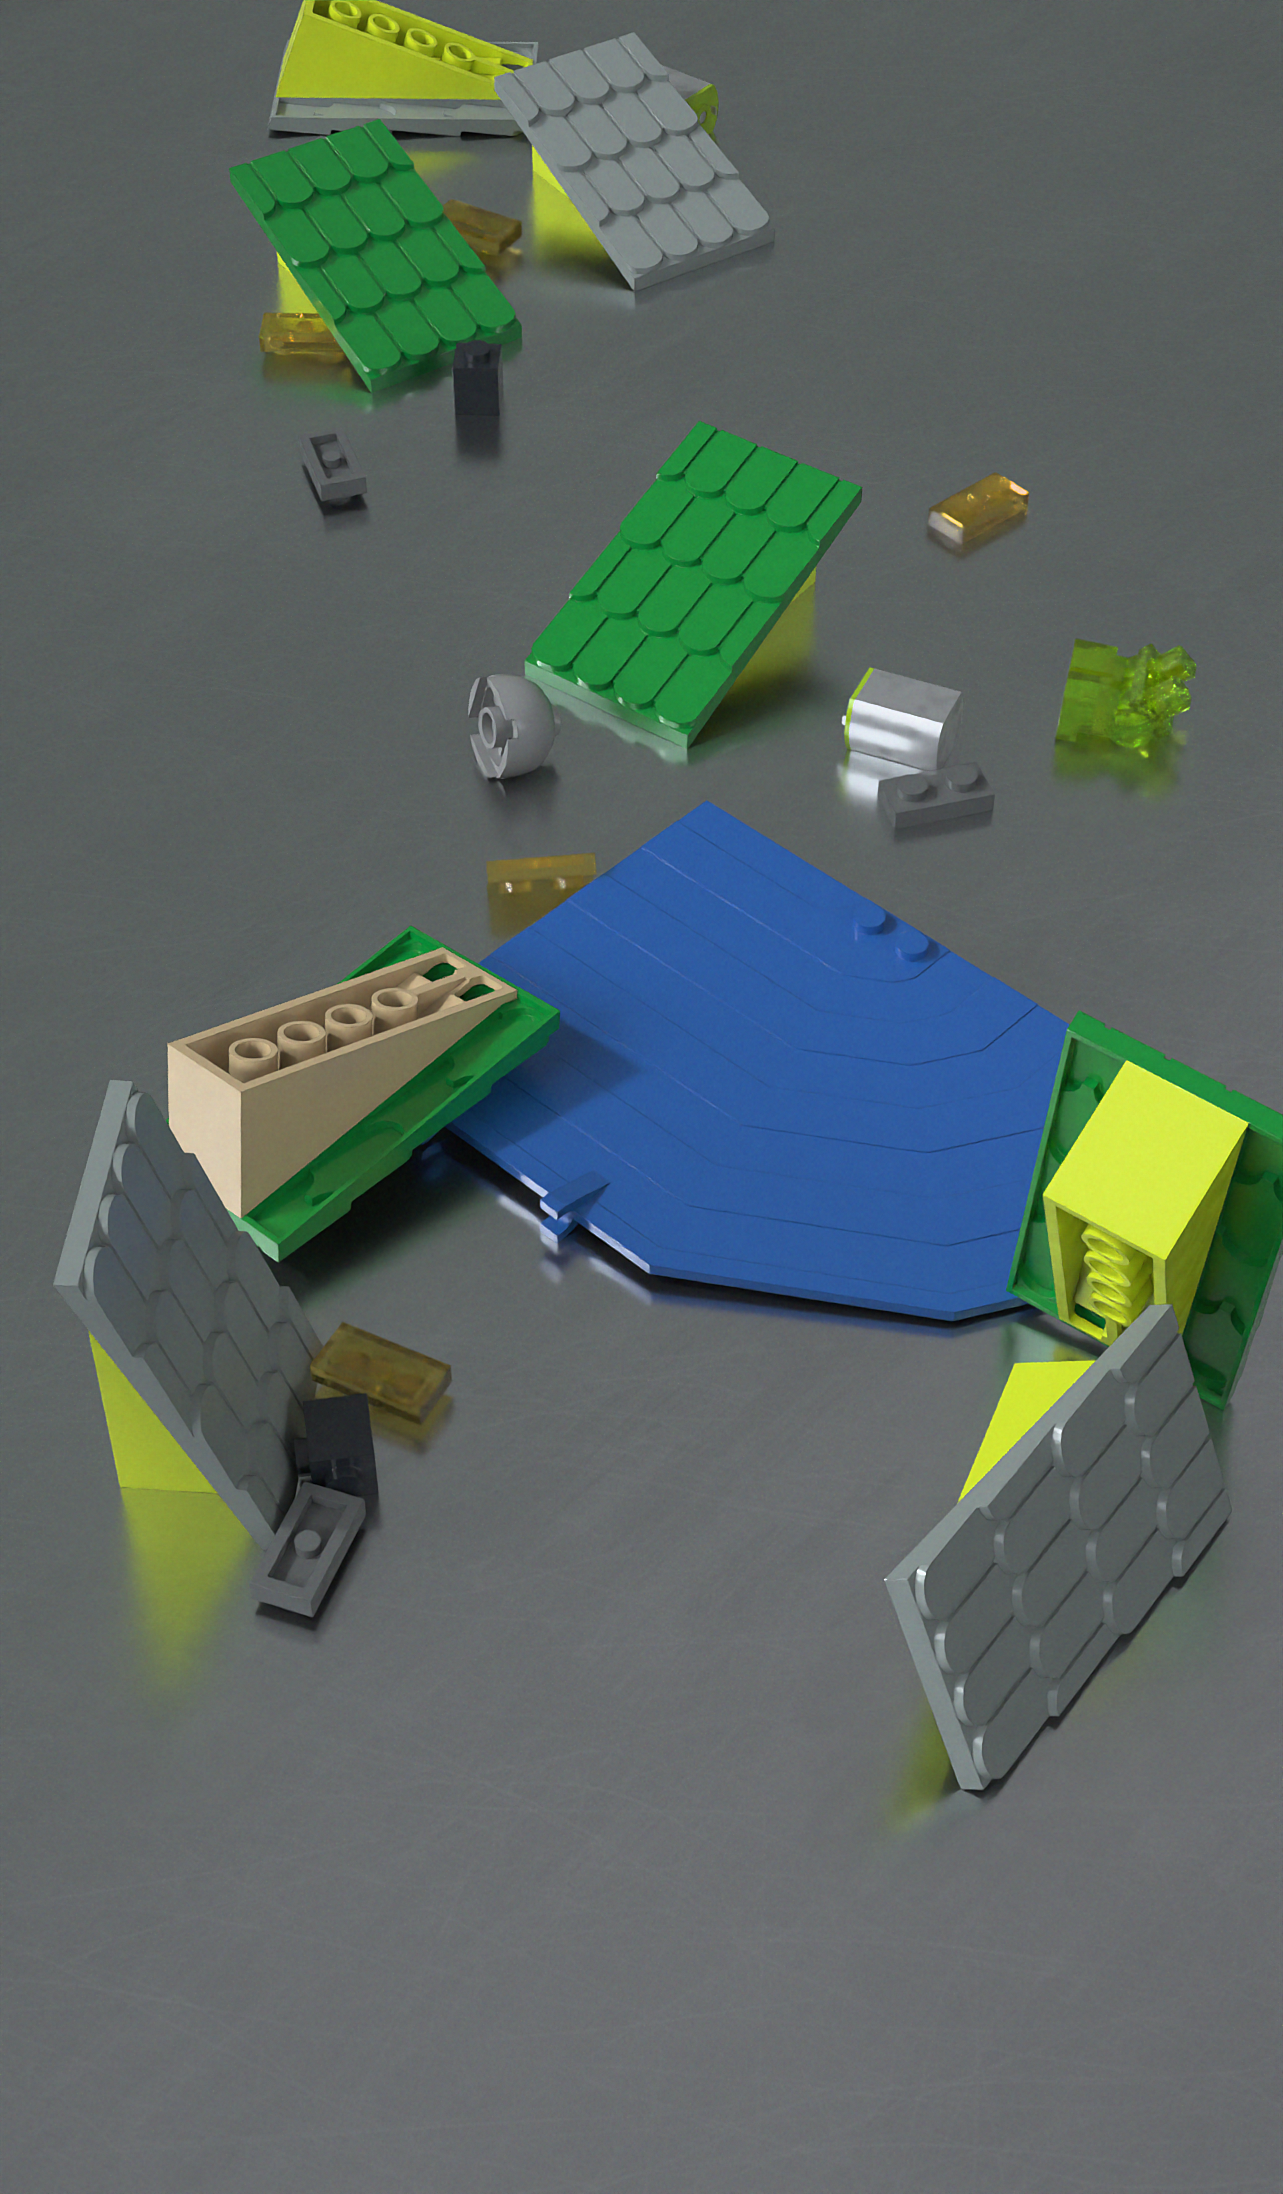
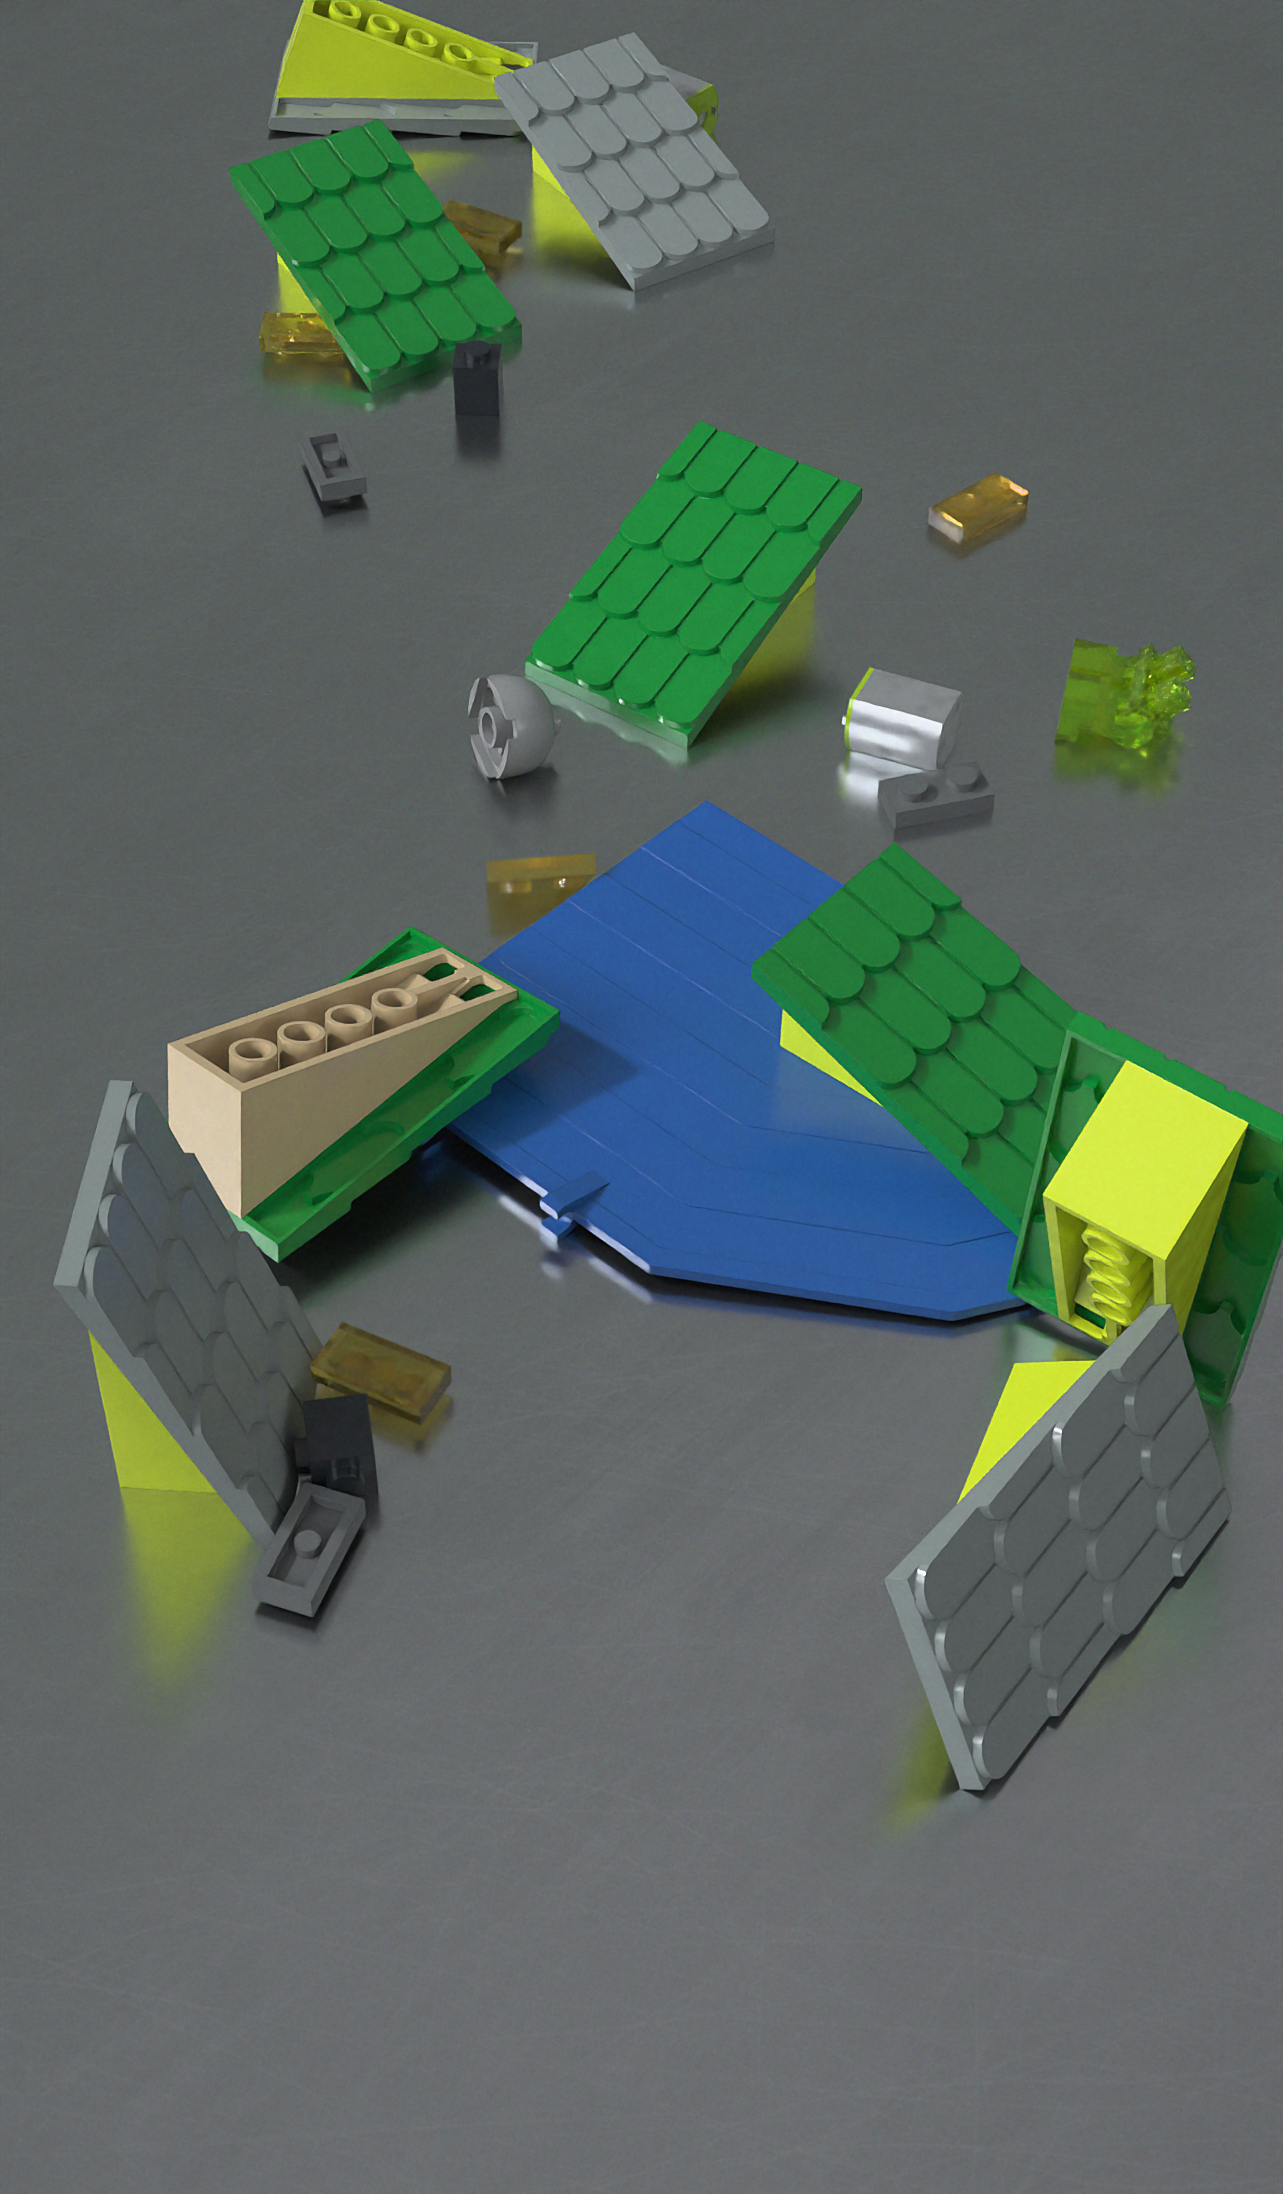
(927, 1020): none -> green piece

